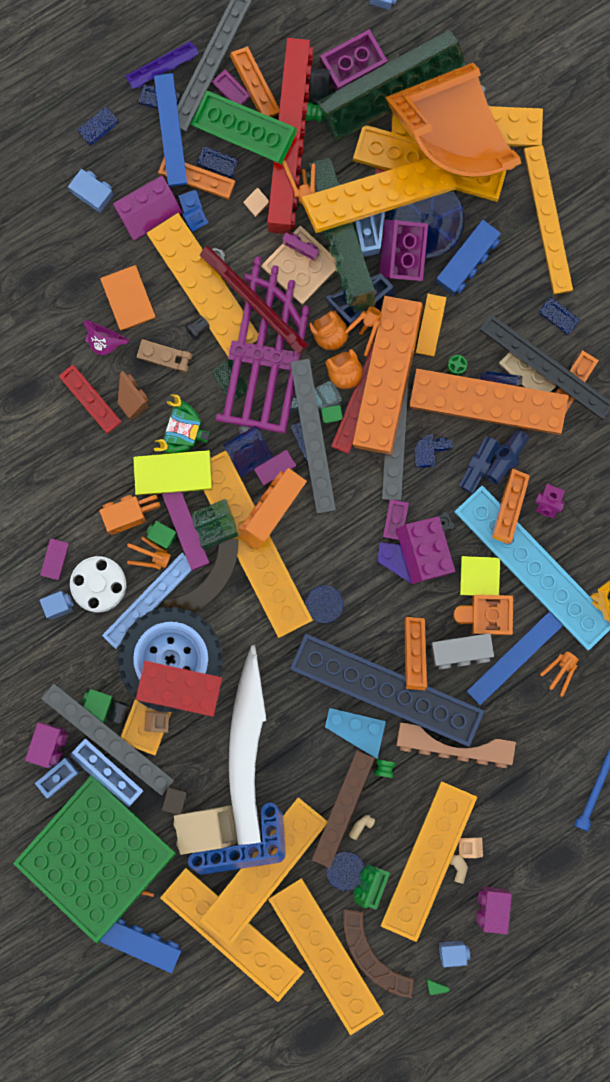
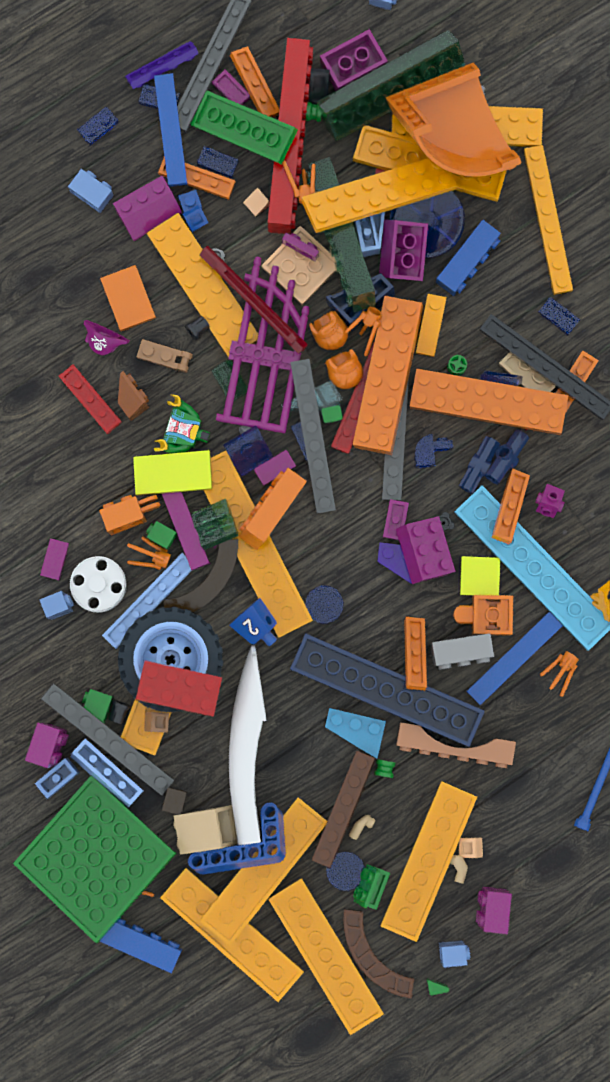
(255, 624): none -> blue torso

